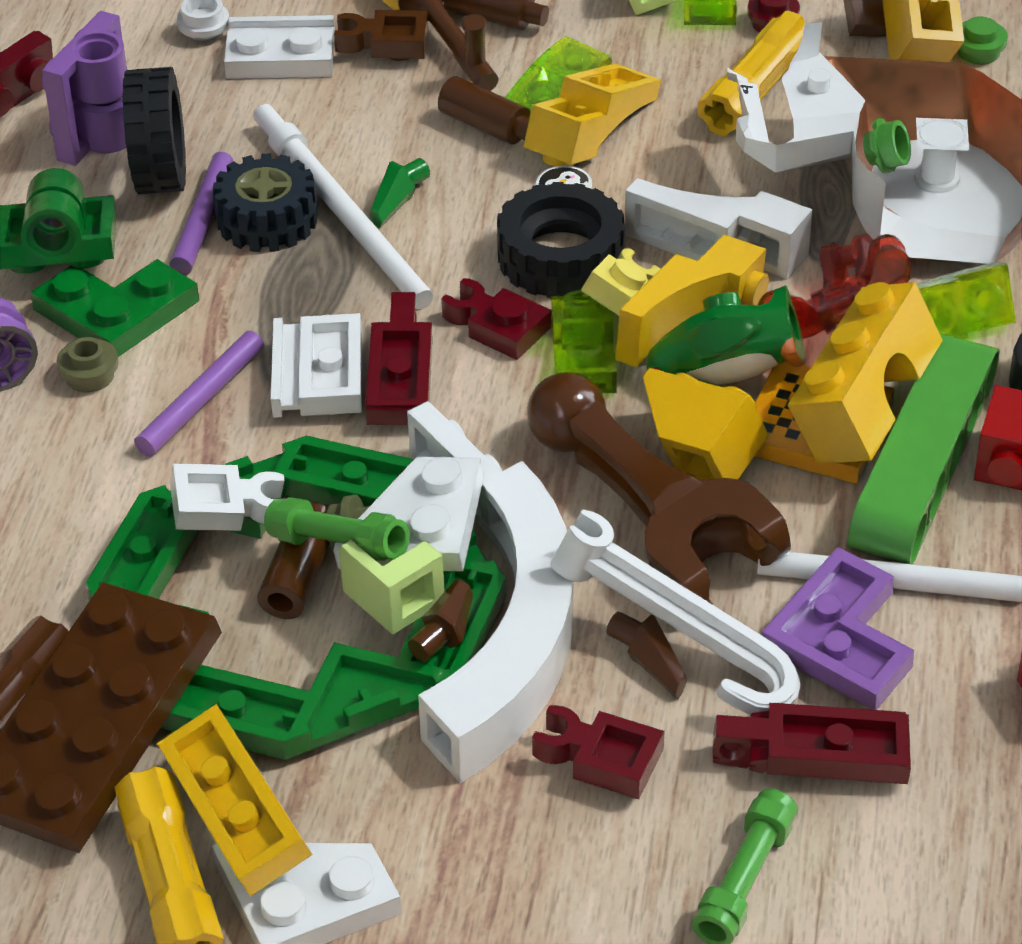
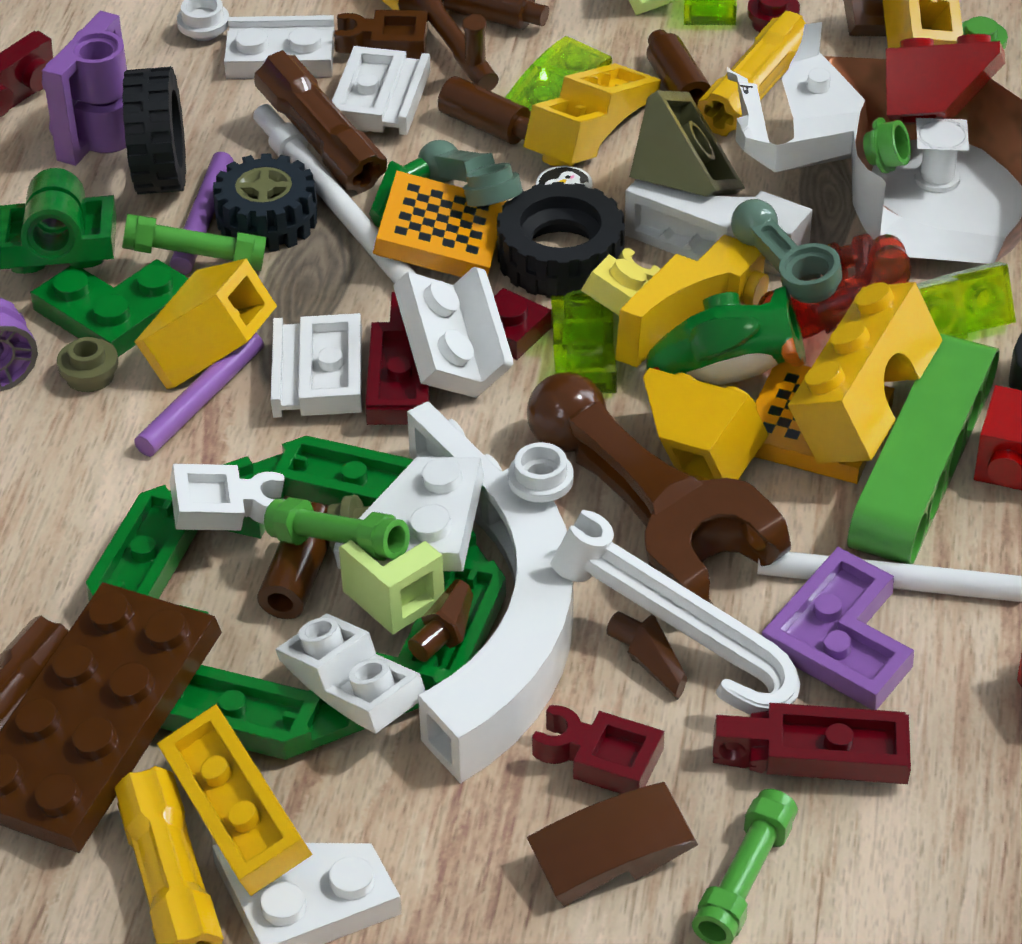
(143, 233): none -> bright green bar
(205, 321): none -> yellow slope
(343, 148): none -> reddish brown axle
(347, 674): none -> white slope
(381, 88): none -> white plate
(435, 227): none -> light orange tile
(454, 331): none -> white bracket
(486, 181): none -> sand green piece
(540, 473): none -> white plate
(609, 838): none -> reddish brown slope
(675, 65): none -> reddish brown cylinder
(680, 148): none -> olive slope
(757, 225): none -> sand green piece
(938, 79): none -> red slope

